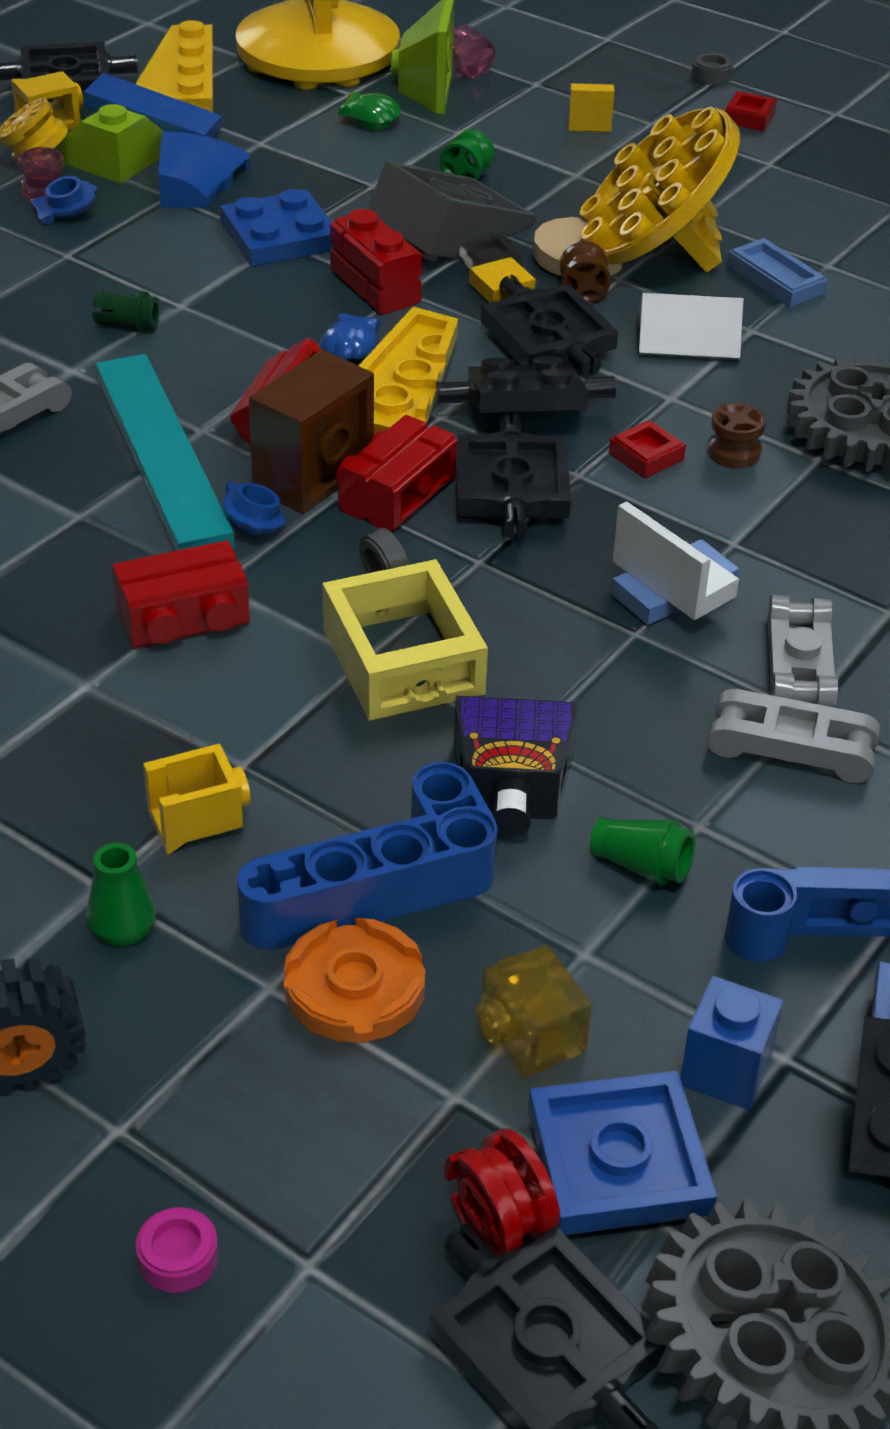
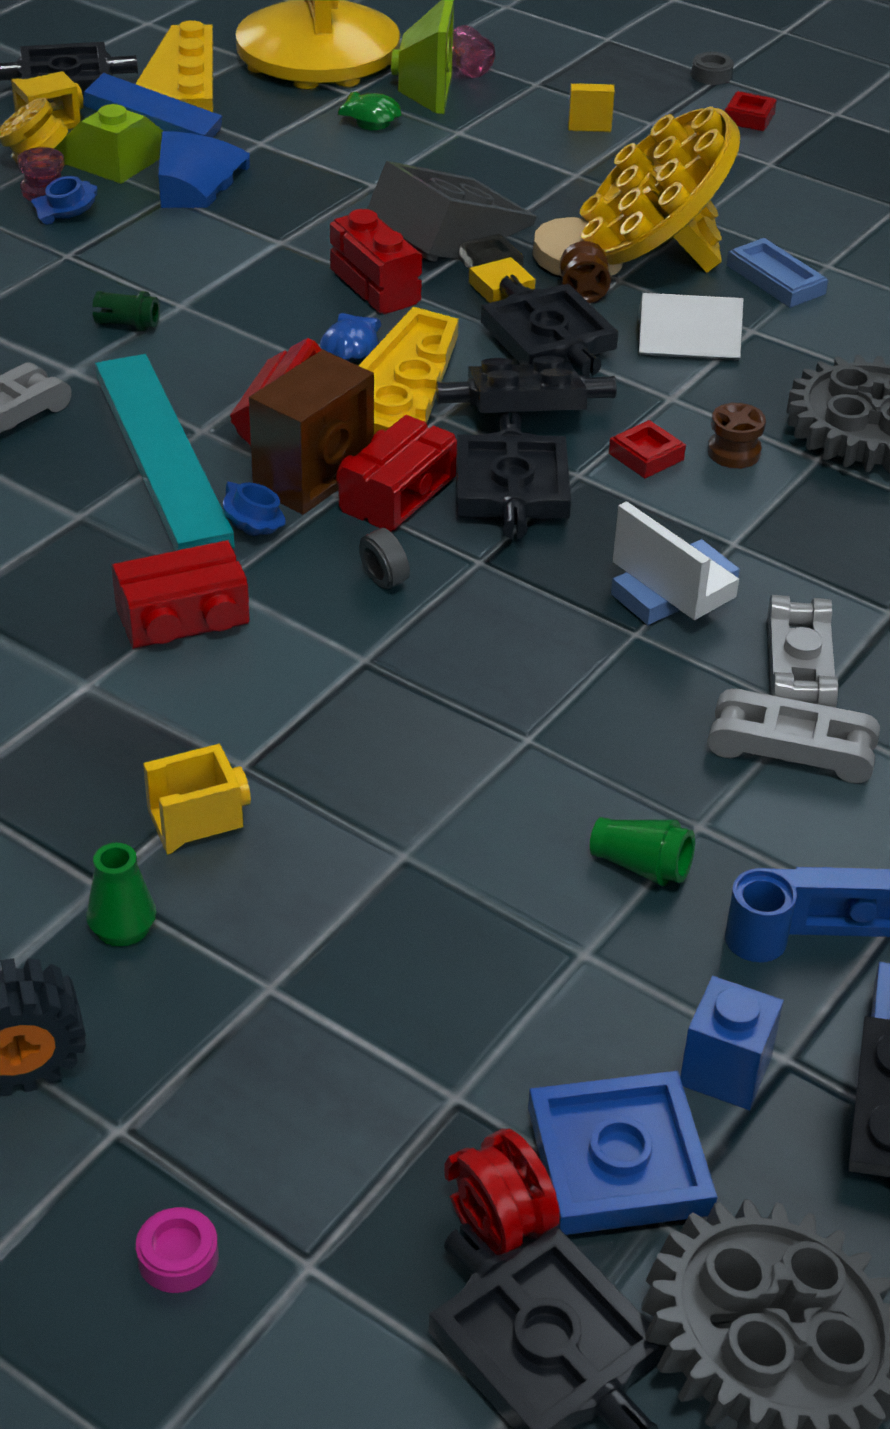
(277, 227): blue plate -> none
(354, 980): orange tile -> none
(377, 872): blue beam -> none
(389, 680): light yellow window -> none
(455, 156): green wheel -> none
(516, 755): torso -> none
(534, 1011): clear yellow brick -> none

